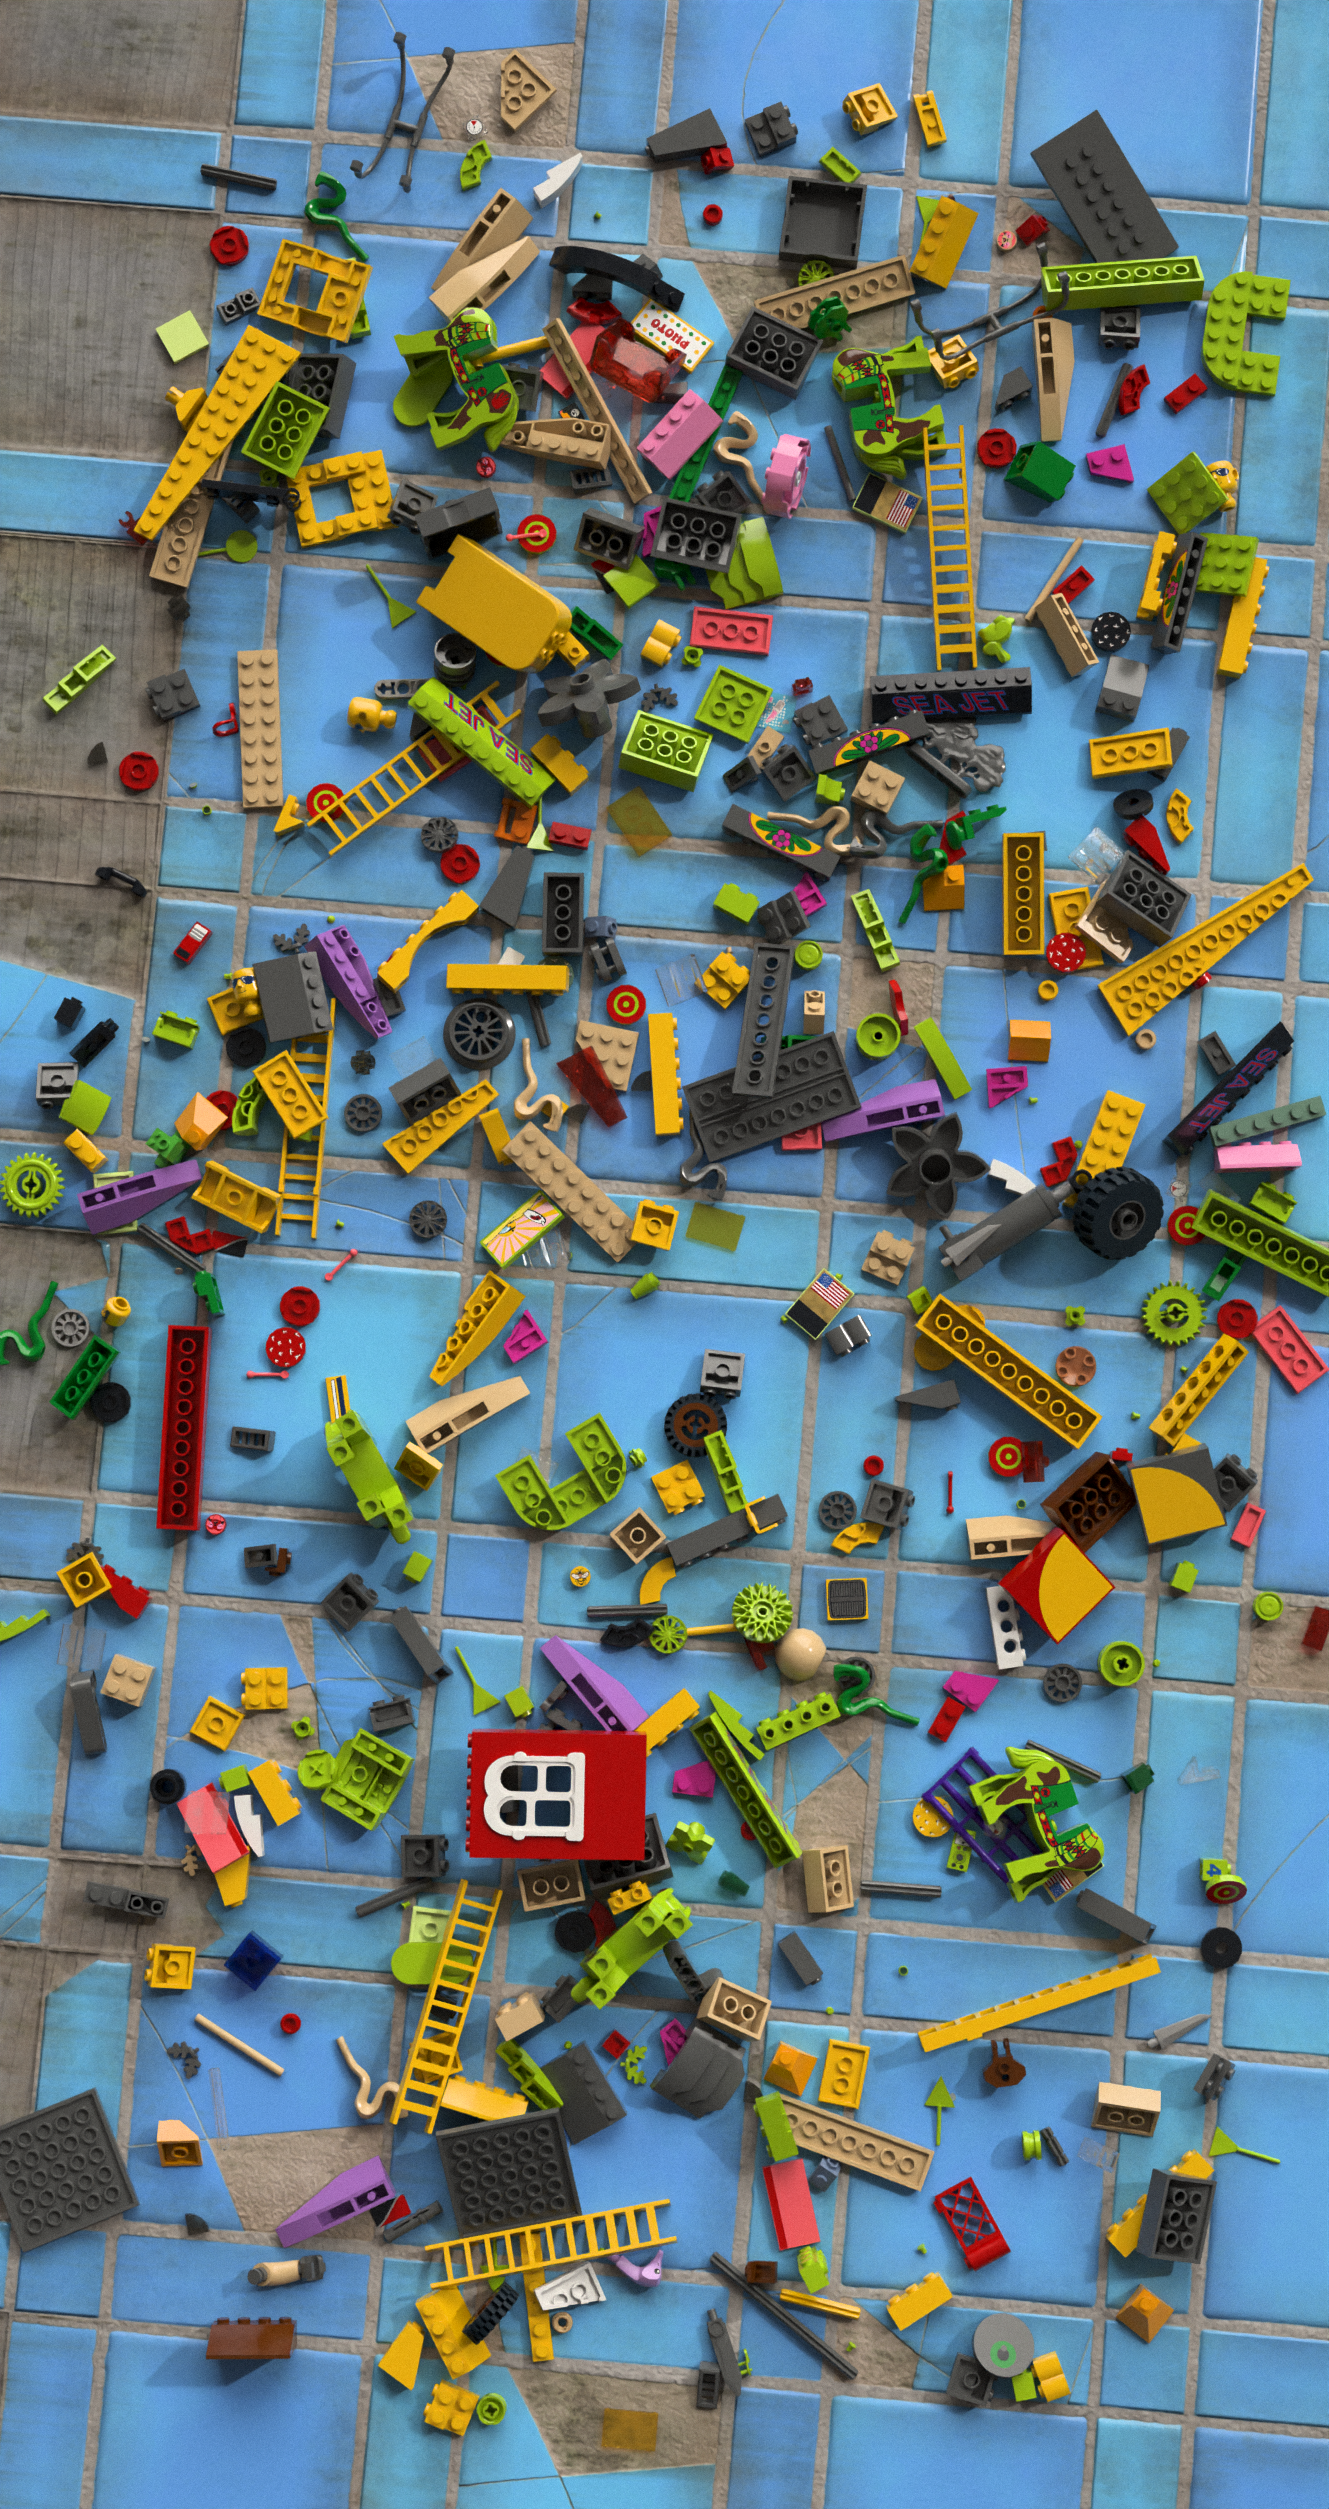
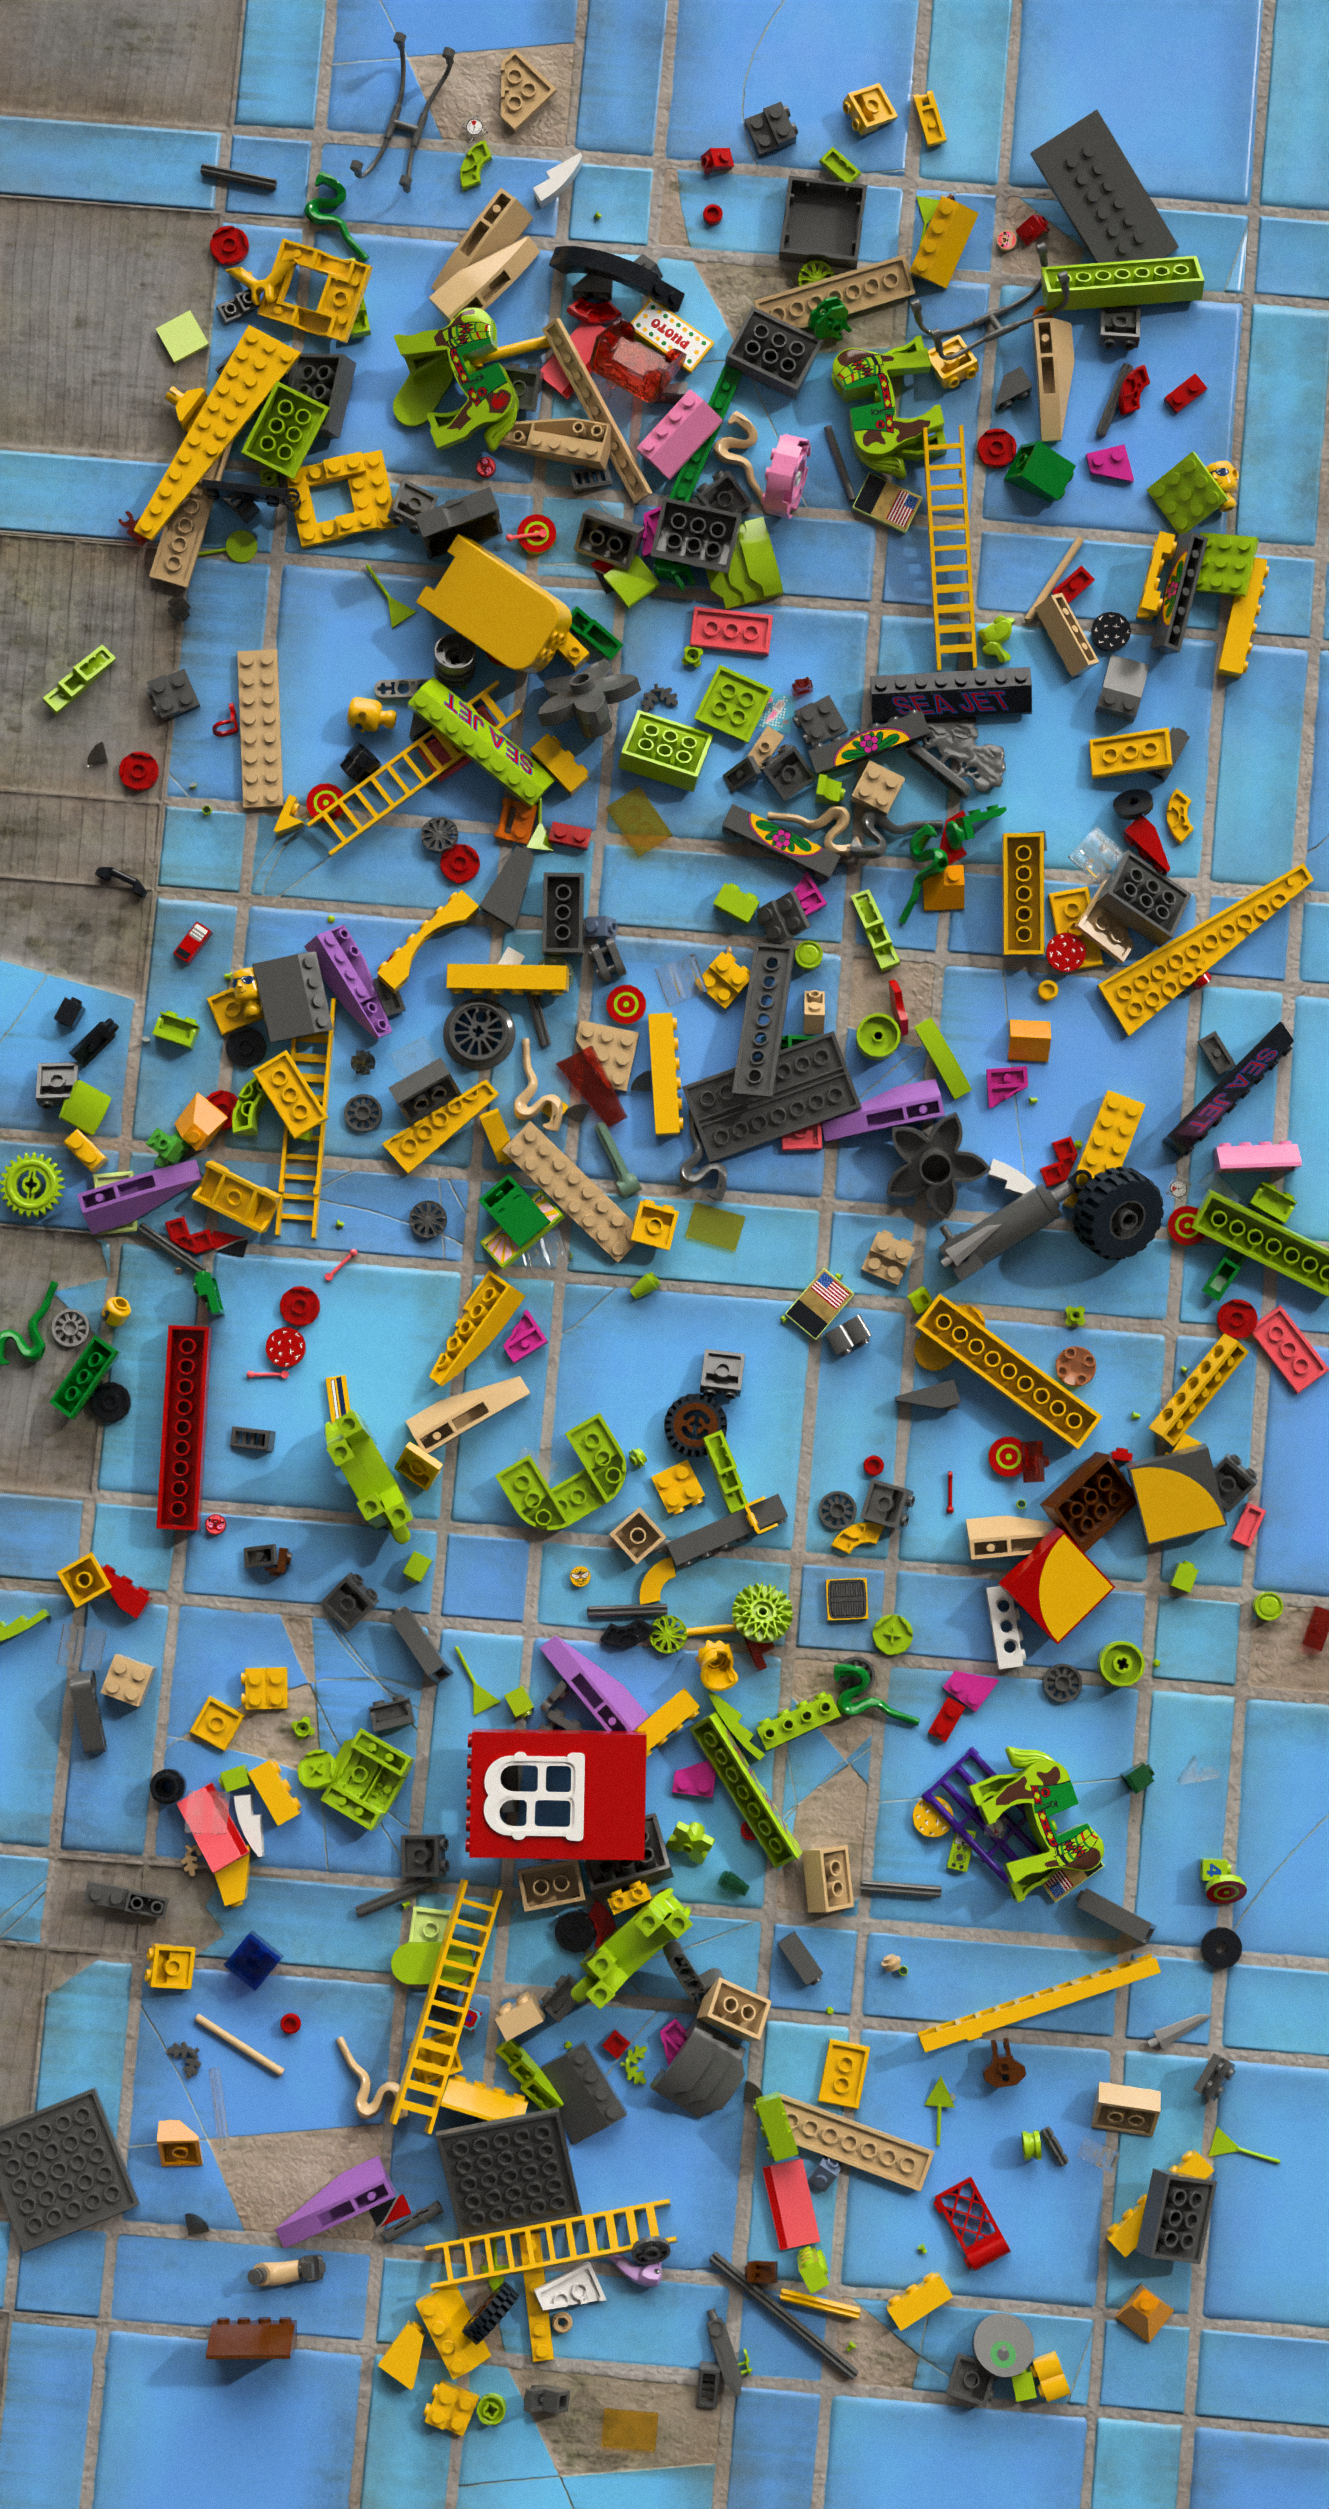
(73, 1553): dark grey animal -> none
(268, 284): none -> yellow piece
(280, 940): dark grey animal -> none
(360, 763): none -> black piece
(472, 2018): none -> tile
(514, 1211): none -> green slope
(546, 2398): none -> dark grey brick
(571, 411): clear smoke tile -> none
(627, 1181): none -> sand green axle
(649, 2249): none -> dark grey wheel
(661, 643): yellow brick -> none
(686, 138): dark grey slope -> none
(716, 1666): none -> yellow hat
(790, 2068): light orange slope -> none
(799, 1653): tan cylinder -> none
(891, 1963): none -> tan plate
(892, 1634): none -> lime tile
(1068, 1763): dark grey axle -> none
(1145, 1039): tan tile -> none
(1193, 1311): lime gear -> none
(1224, 331): lime plate -> none
(1266, 1121): sand green plate -> none

